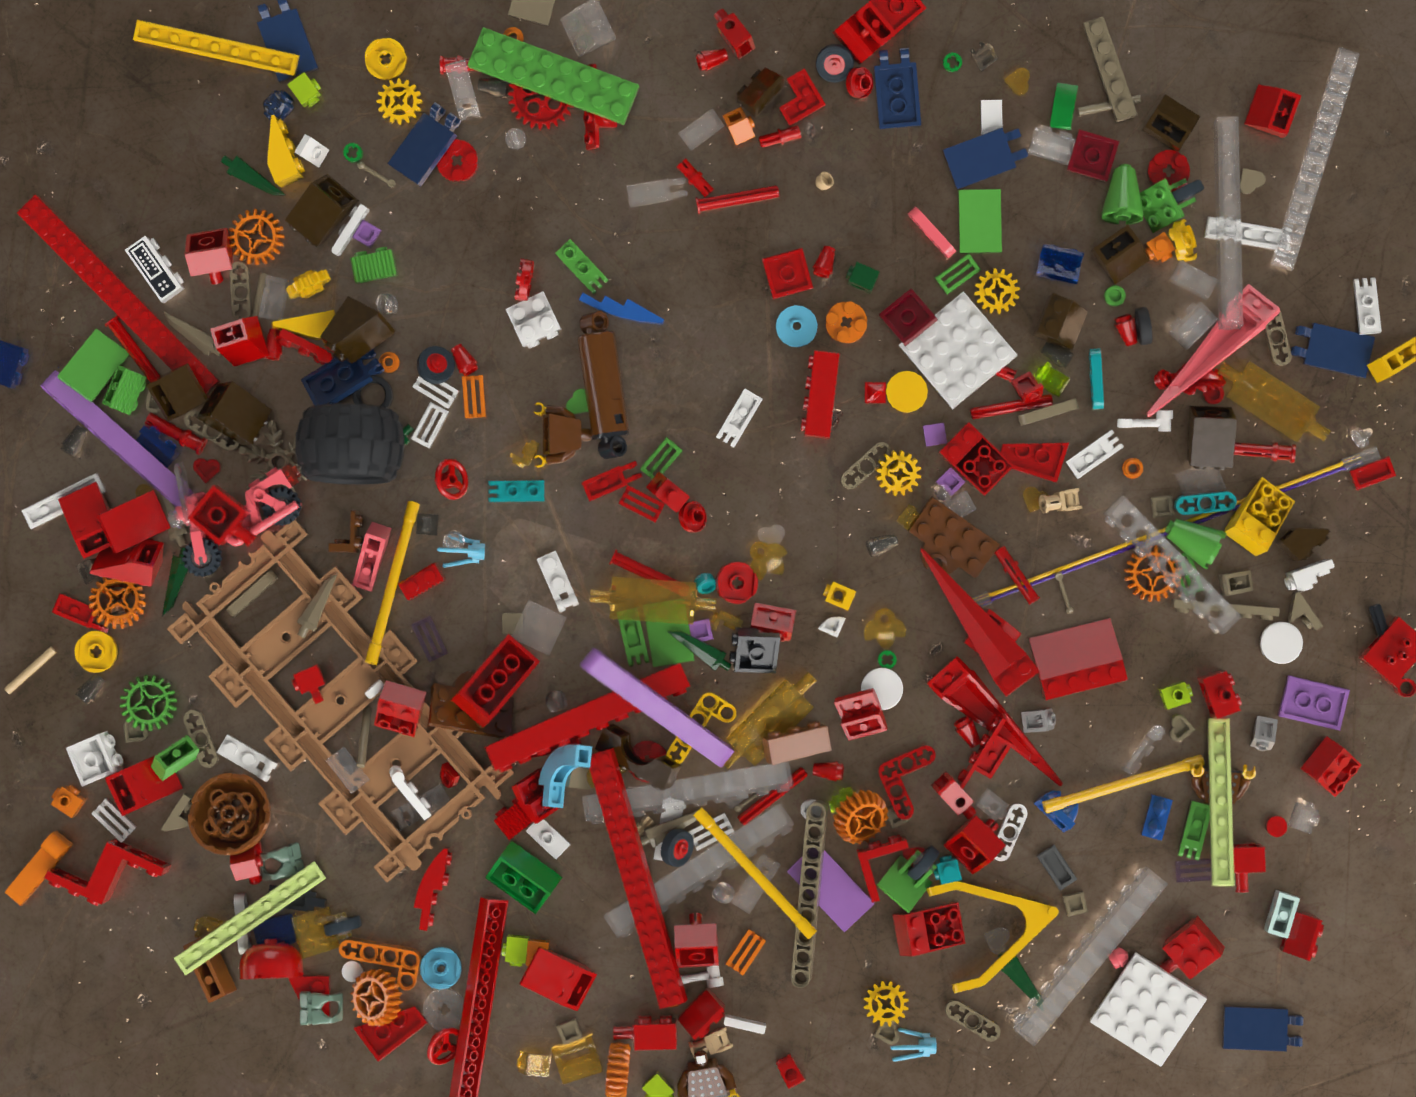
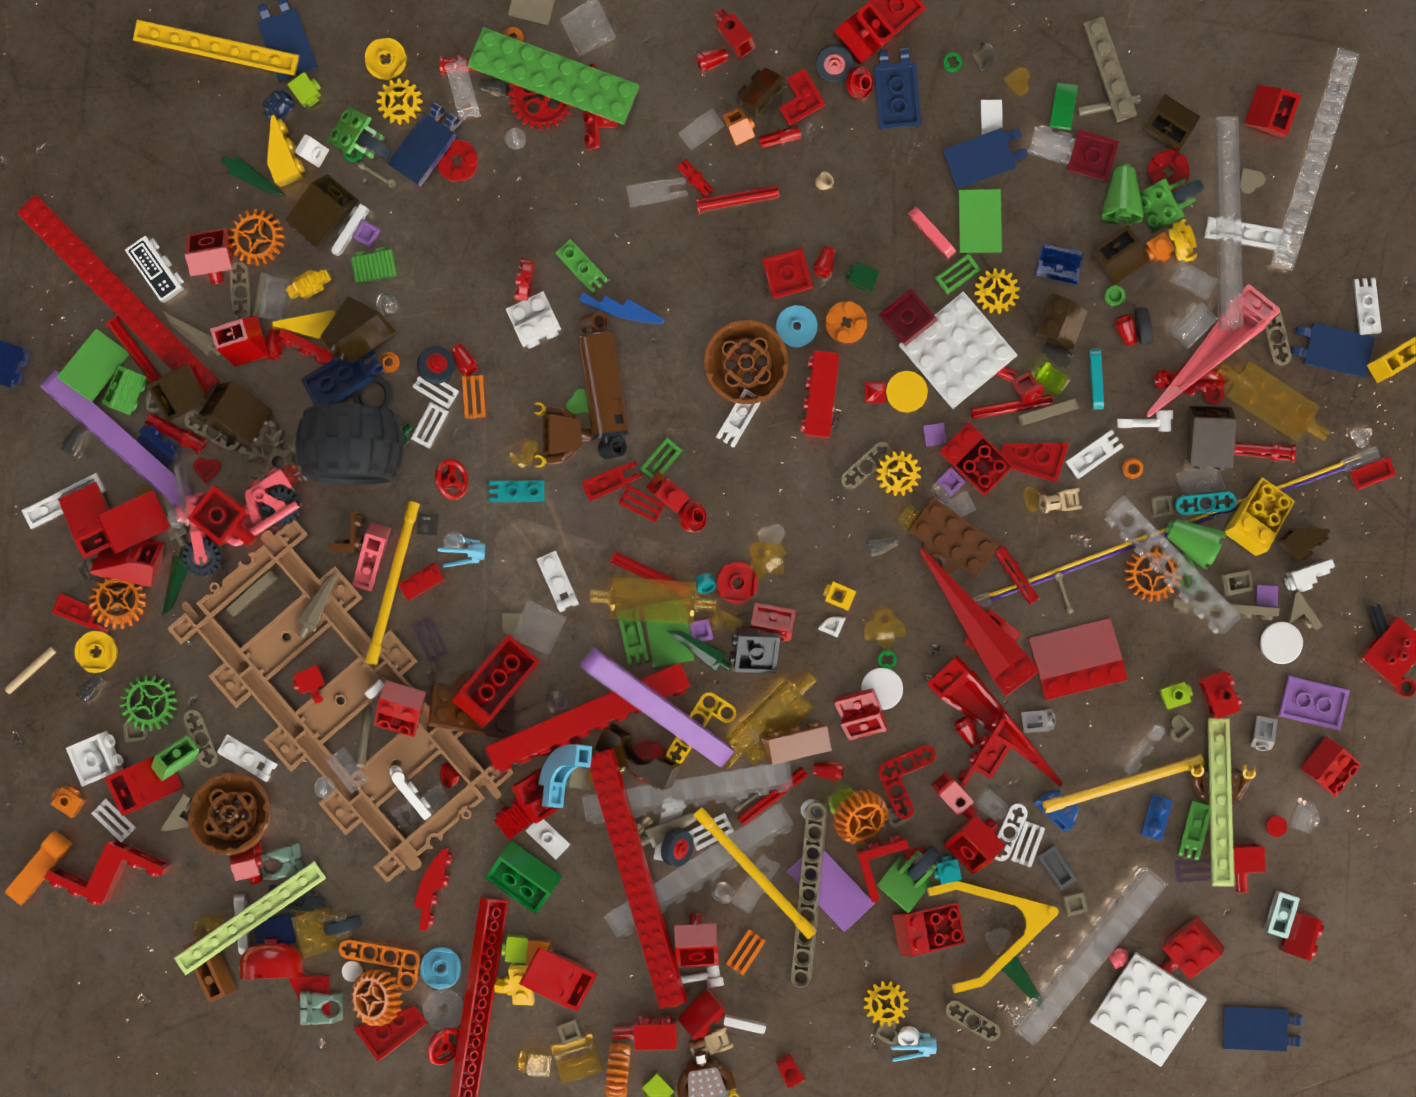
(324, 787): none -> clear tile
(350, 131): none -> bright green plate
(511, 986): none -> yellow hinge
(762, 343): none -> dark orange brick
(908, 1036): none -> white tile
(1022, 860): none -> white tile
(1266, 596): none -> medium lavender tile

